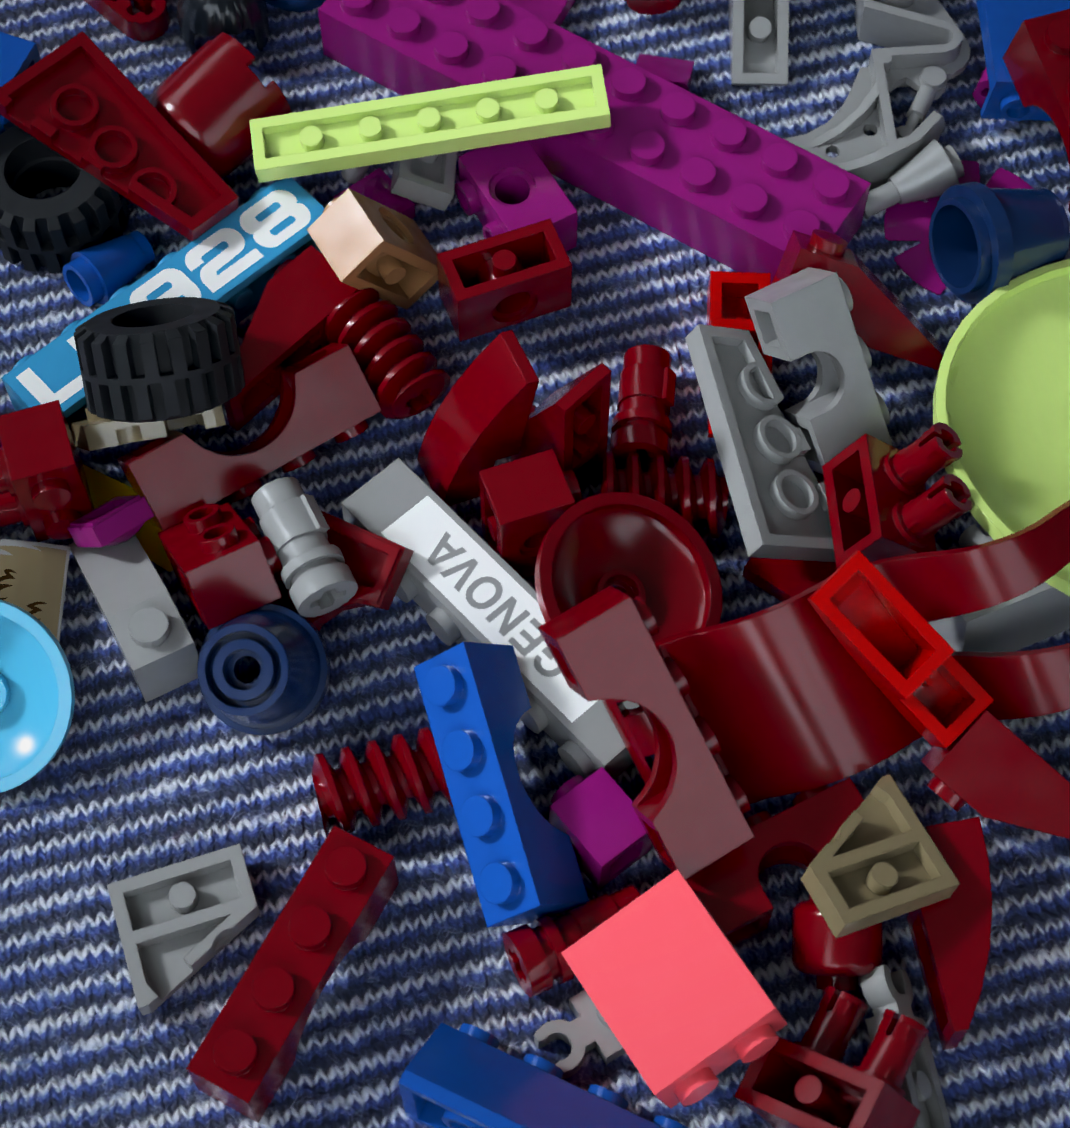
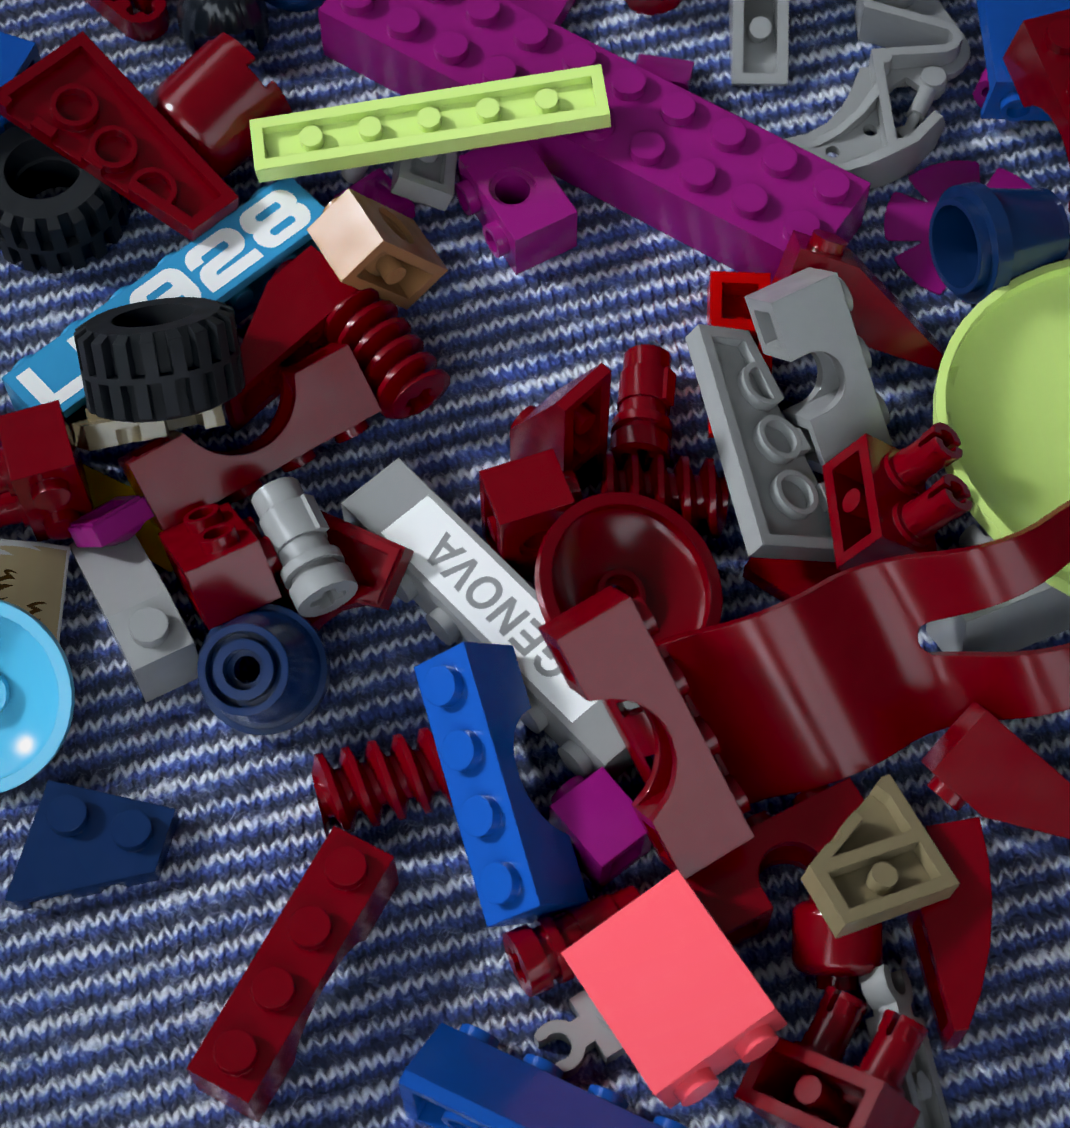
(88, 843): none -> dark blue wing
(106, 267): blue cone -> none
(180, 919): light grey wing -> none
(479, 420): dark red slope -> none
(505, 279): dark red brick -> none
(899, 651): red slope -> none
(920, 178): light grey cone -> none

